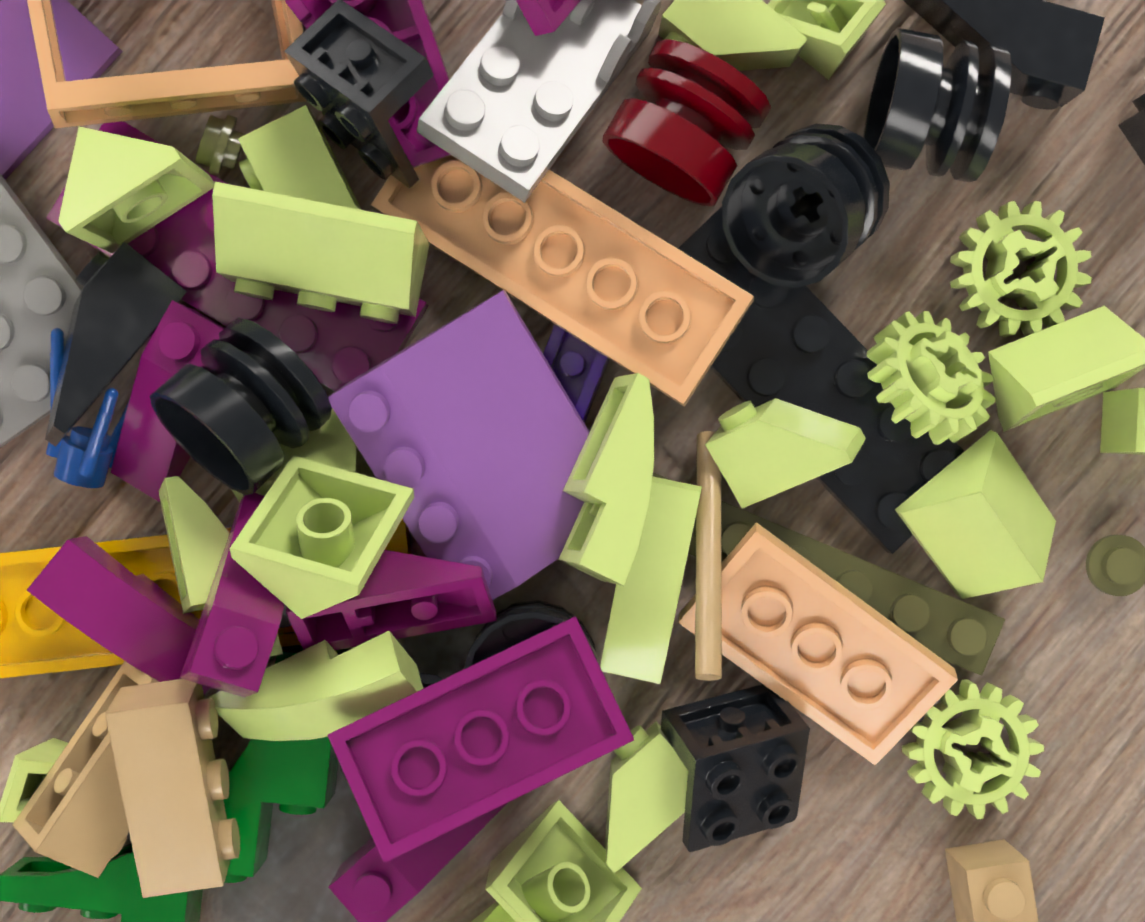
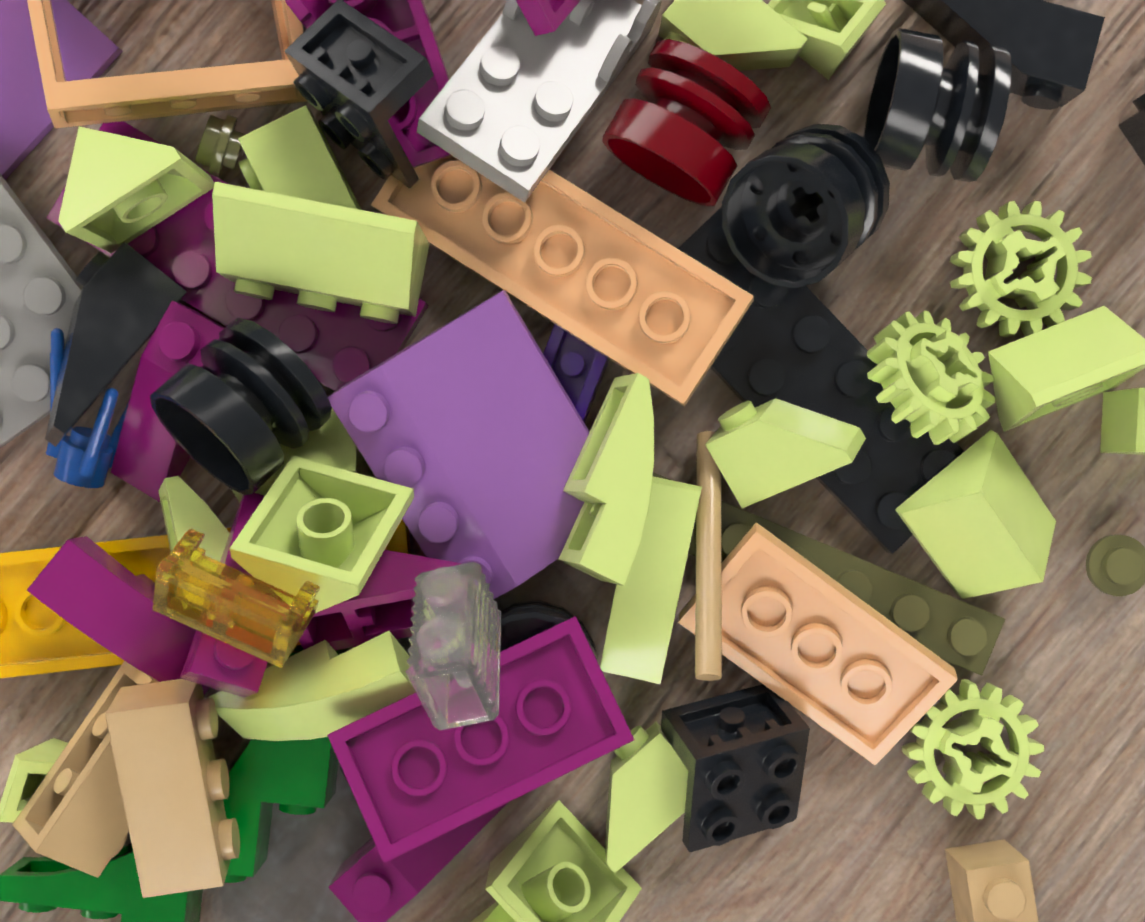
(231, 602): none -> clear yellow hinge
(455, 646): none -> clear brick

